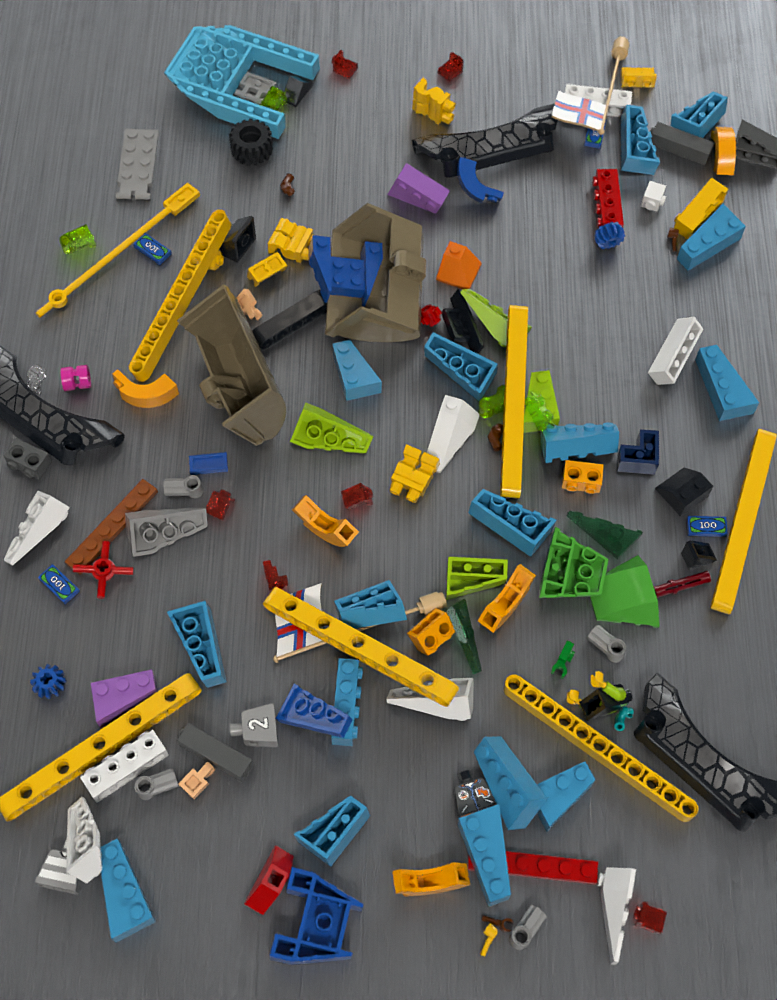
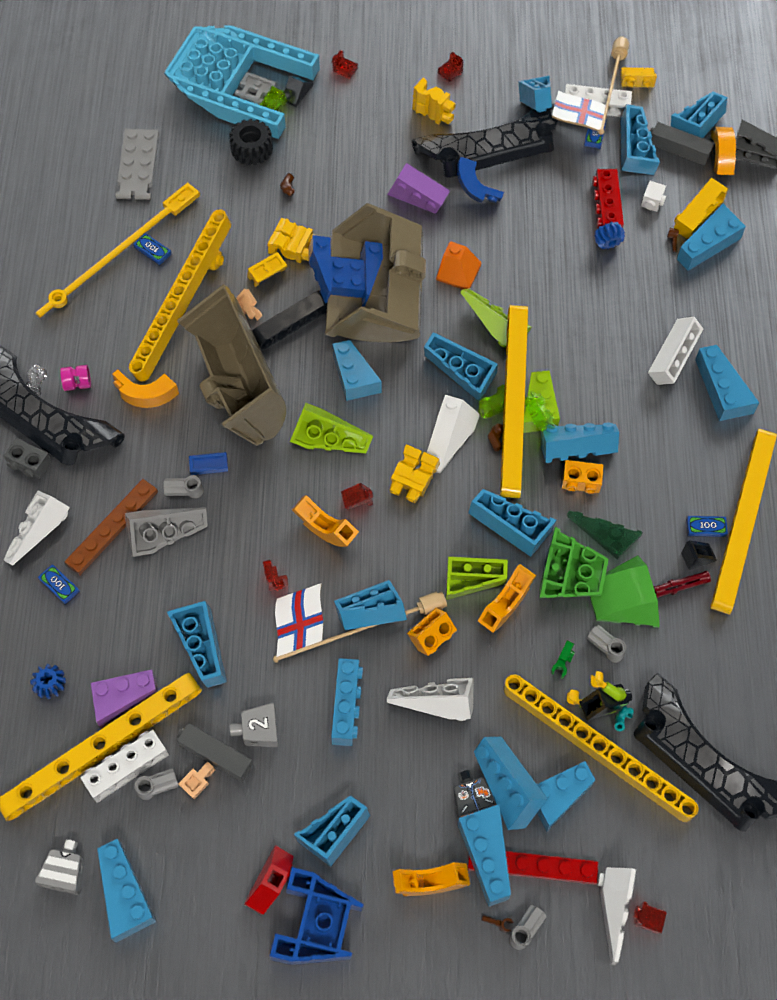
(77, 239): clear neon green leg -> none
(83, 843): white wedge -> none
(108, 573): red bar -> none
(219, 503): clear red bracket -> none
(239, 239): black slope -> none
(312, 713): blue wing -> none
(370, 653): yellow beam -> none
(430, 315): red gear -> none
(461, 323): black bracket -> none
(462, 625): clear green wing -> none
(491, 932): yellow hand -> none
(536, 93): none -> dark azure wedge
(642, 457): dark blue brick -> none
(685, 490): black slope -> none

